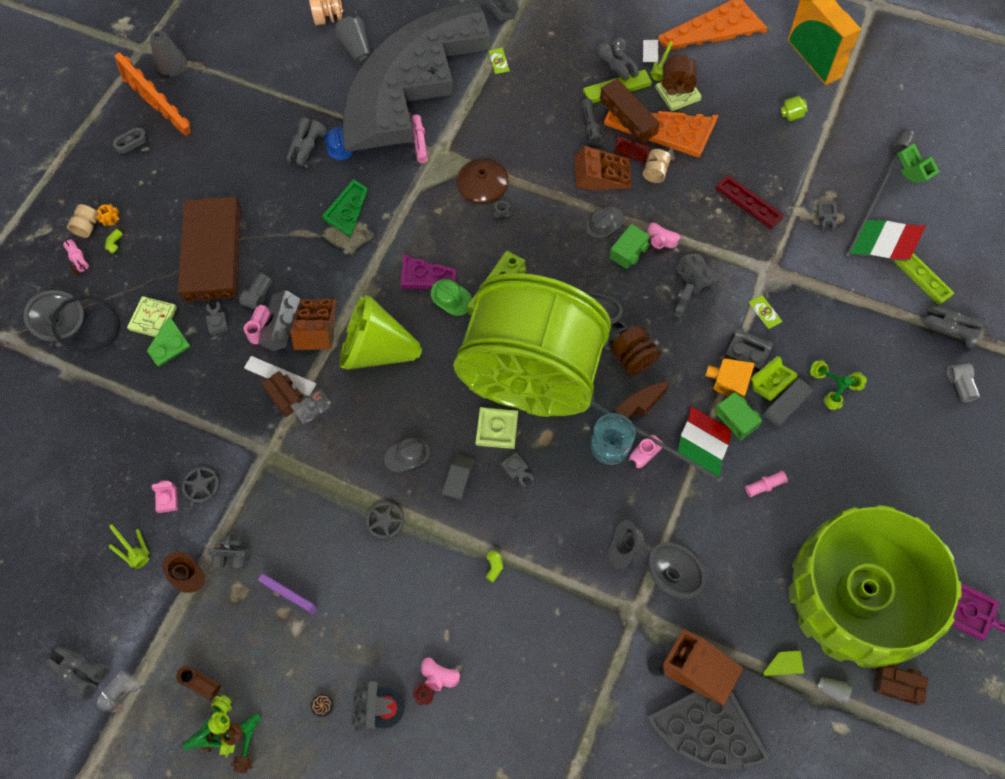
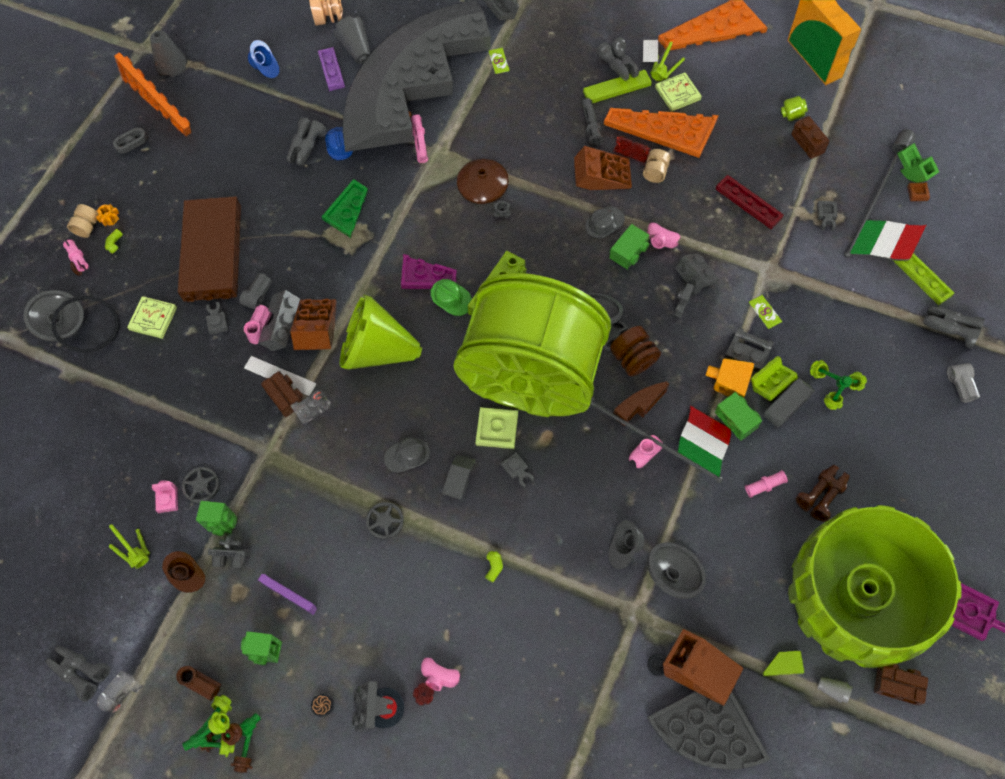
(167, 343): bright green wing -> none
(216, 518): none -> bright green brick
(261, 647): none -> bright green brick
(262, 59): none -> blue piece
(331, 69): none -> medium lavender tile
(613, 429): clear light blue wheel -> none
(629, 111): reddish brown brick -> none
(679, 75): reddish brown brick -> none
(810, 137): none -> reddish brown brick
(834, 487): none -> reddish brown piece
(918, 191): none -> dark orange tile

